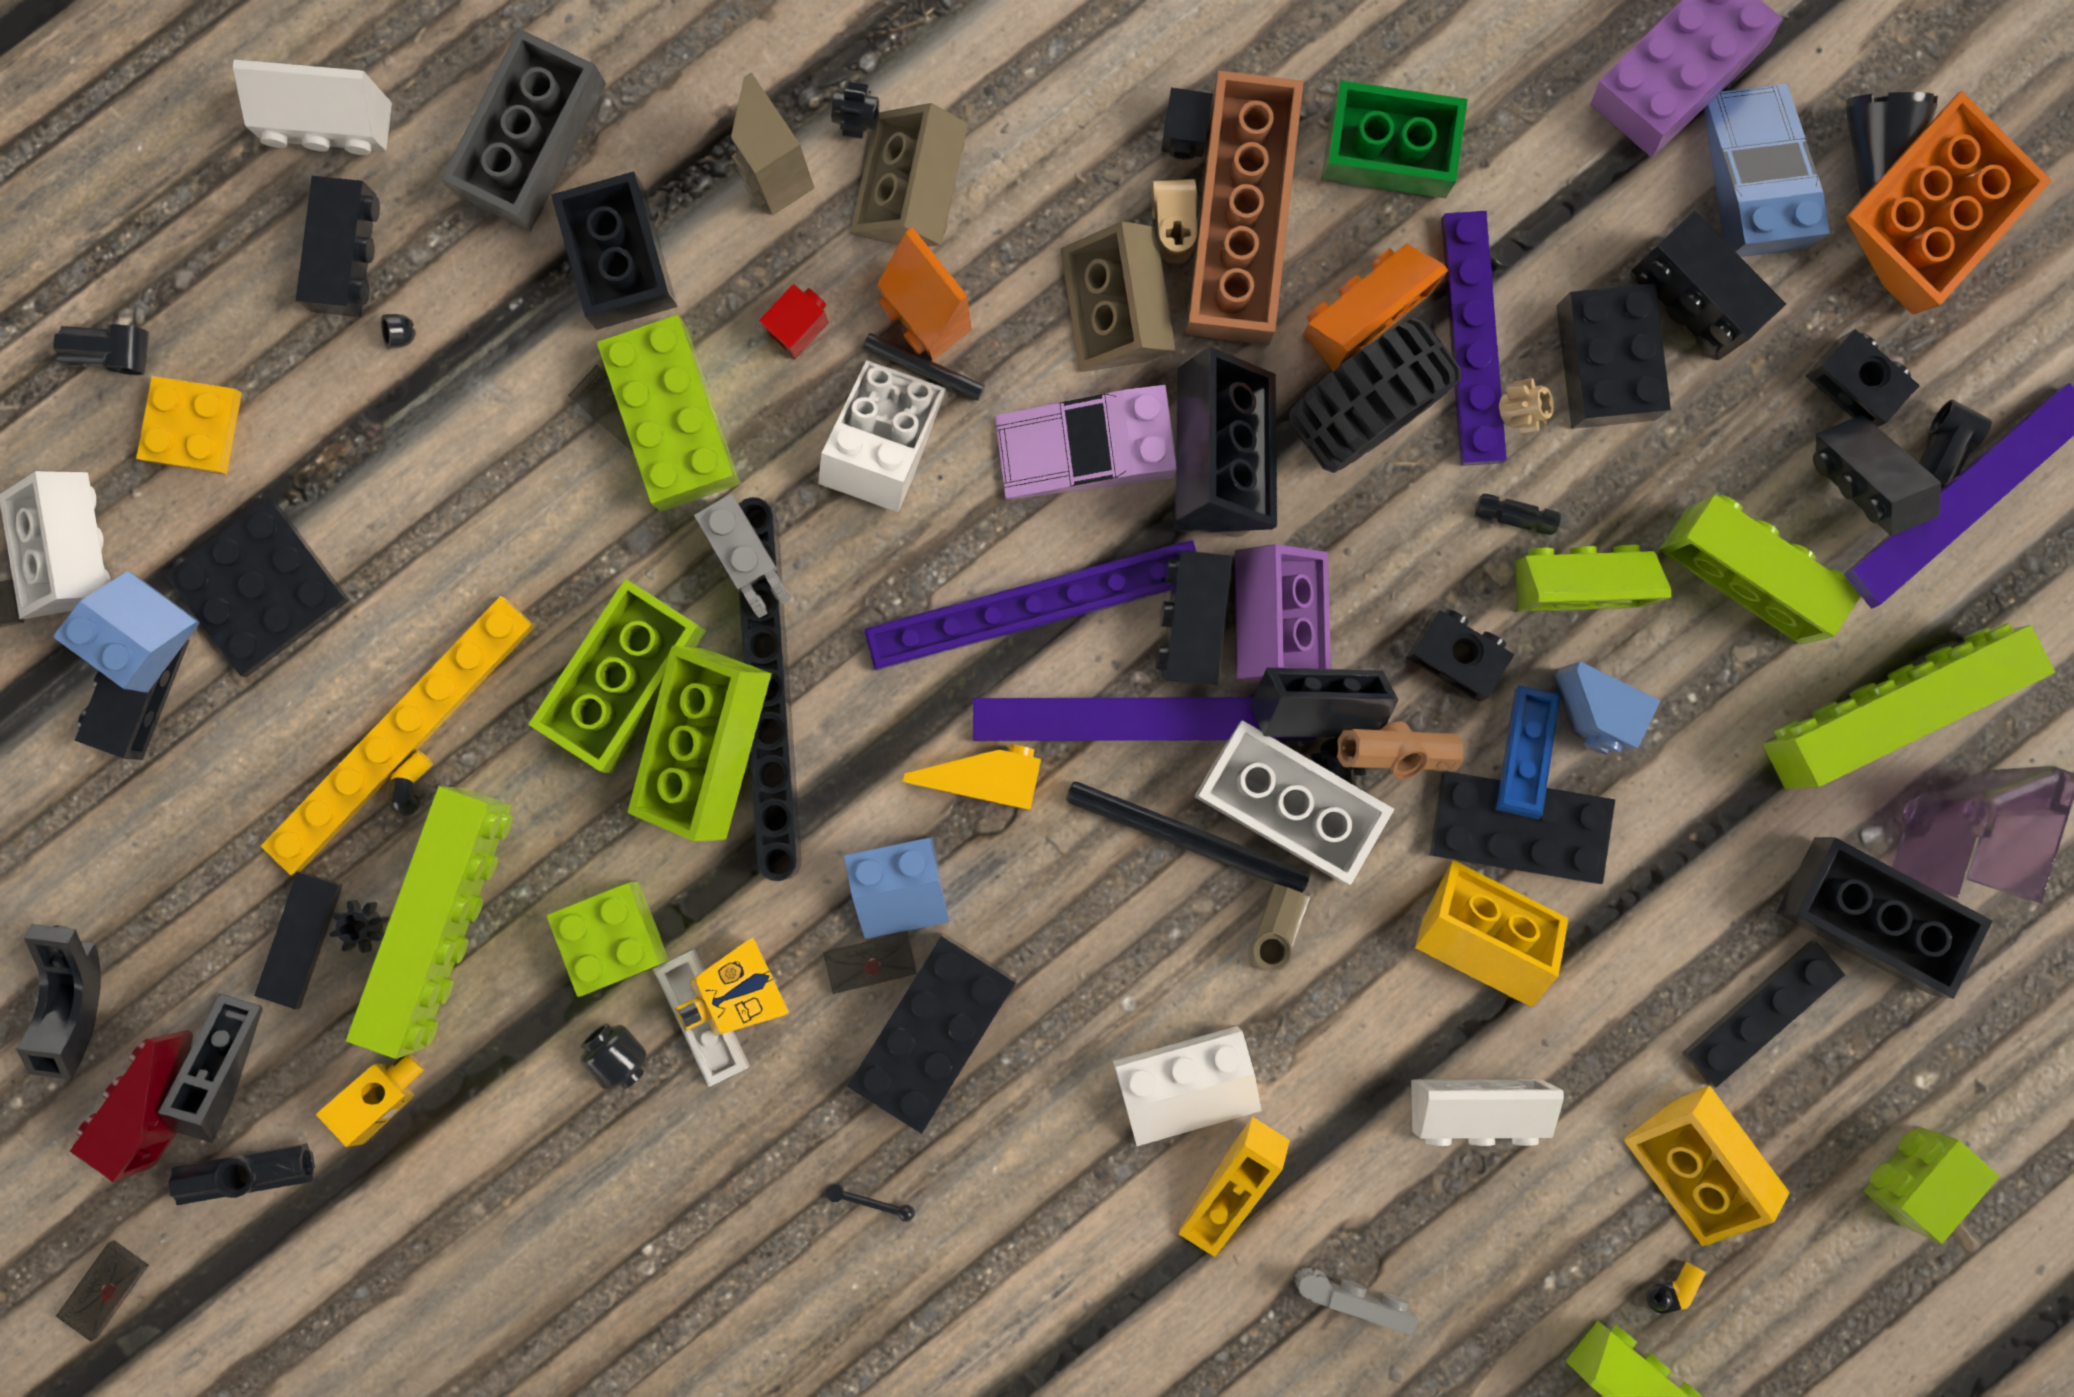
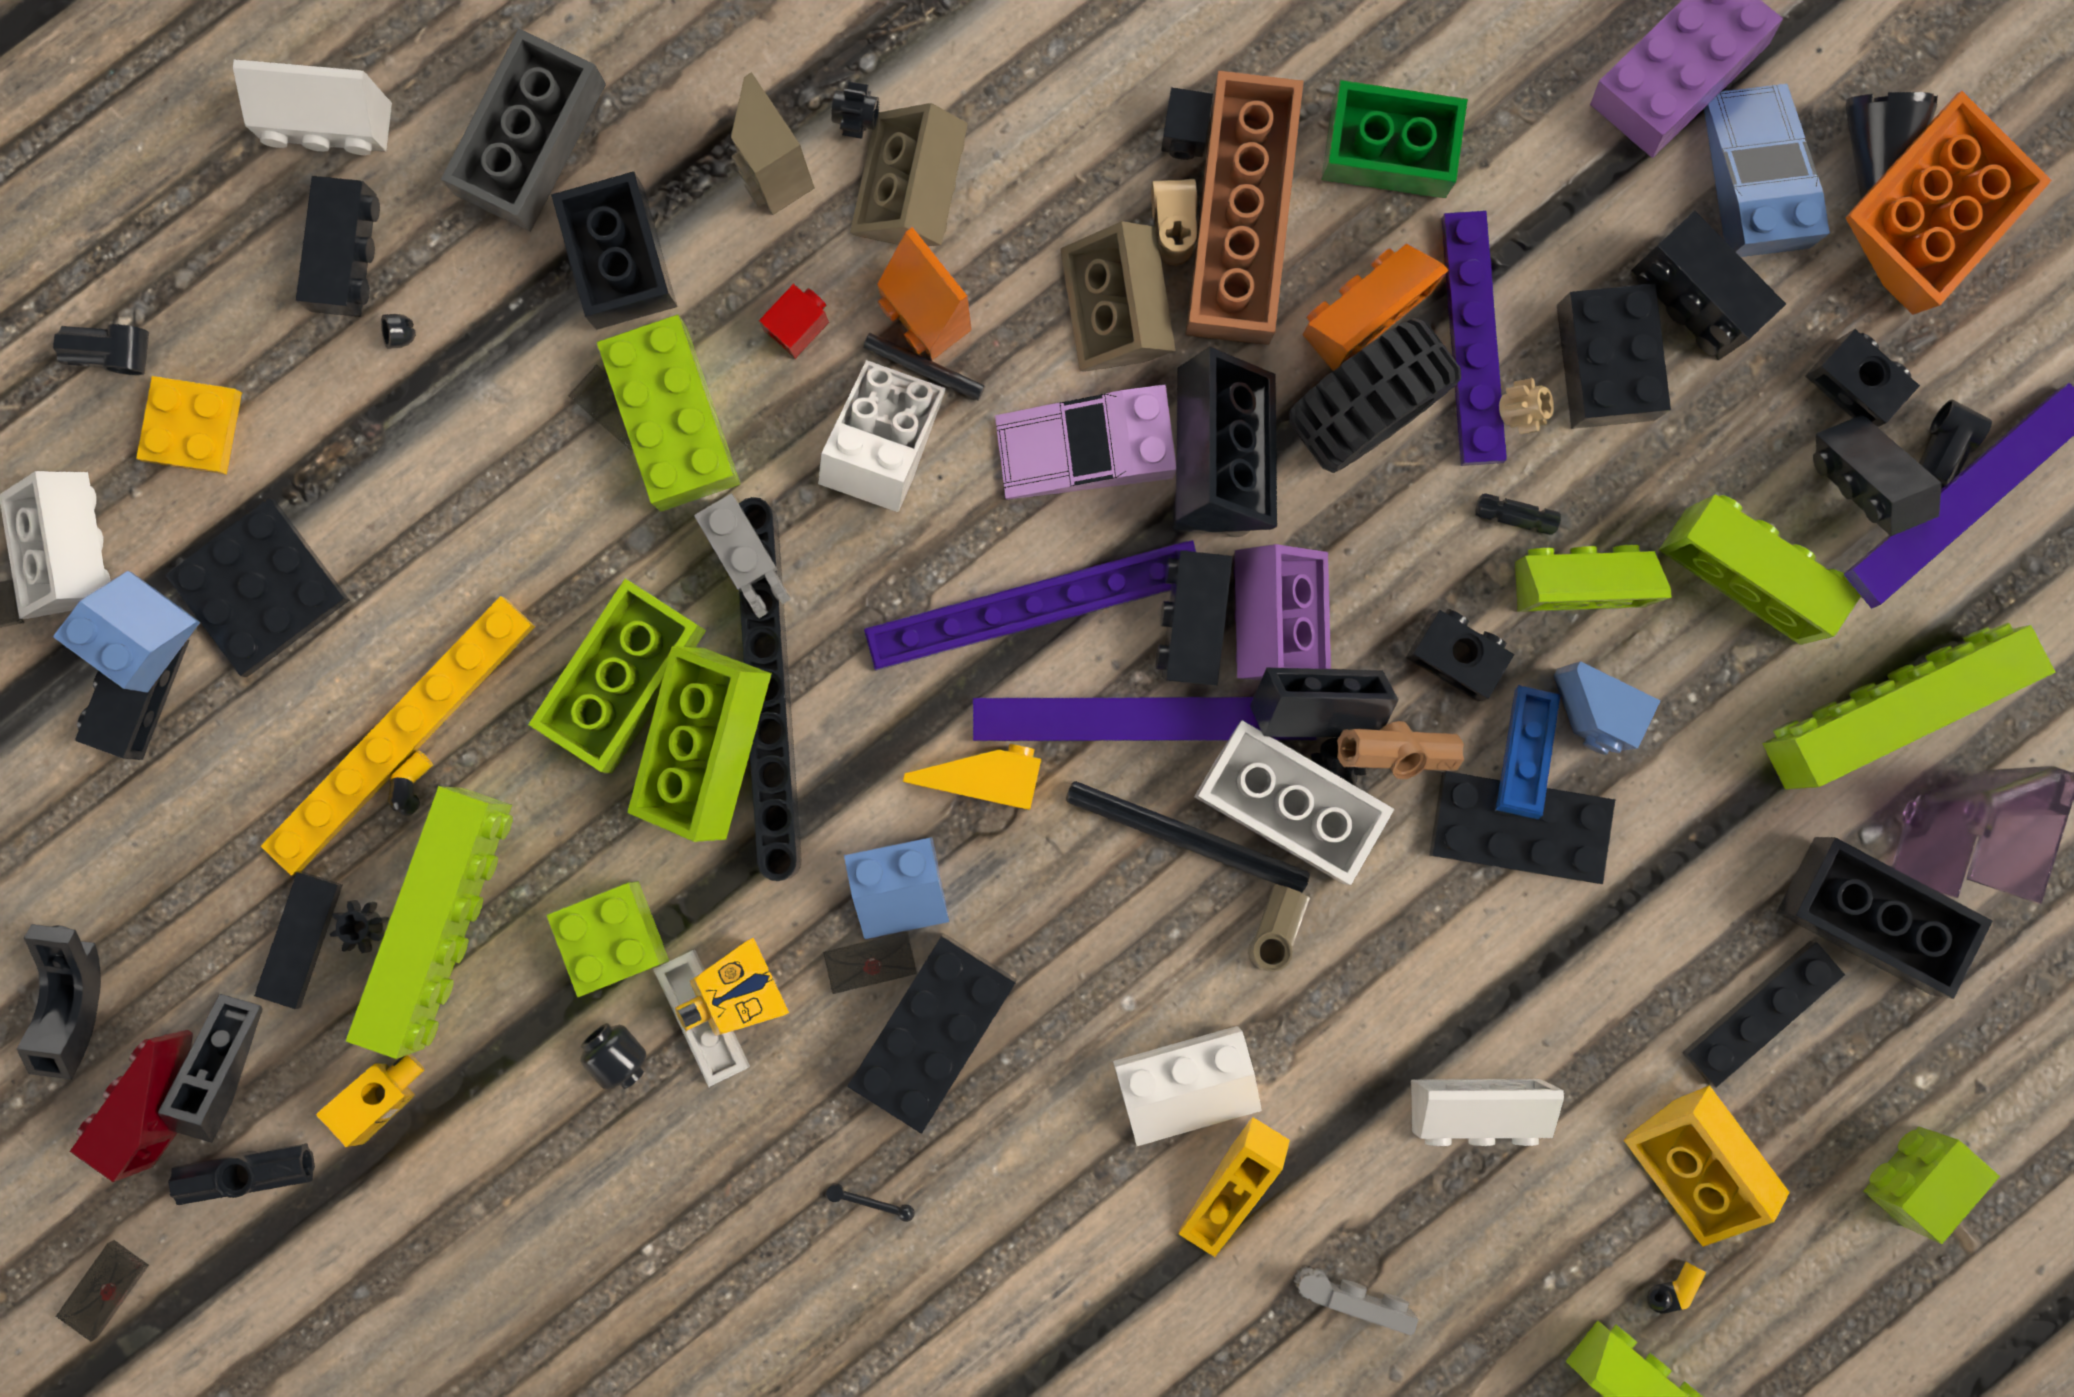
(1493, 934): yellow slope -> none

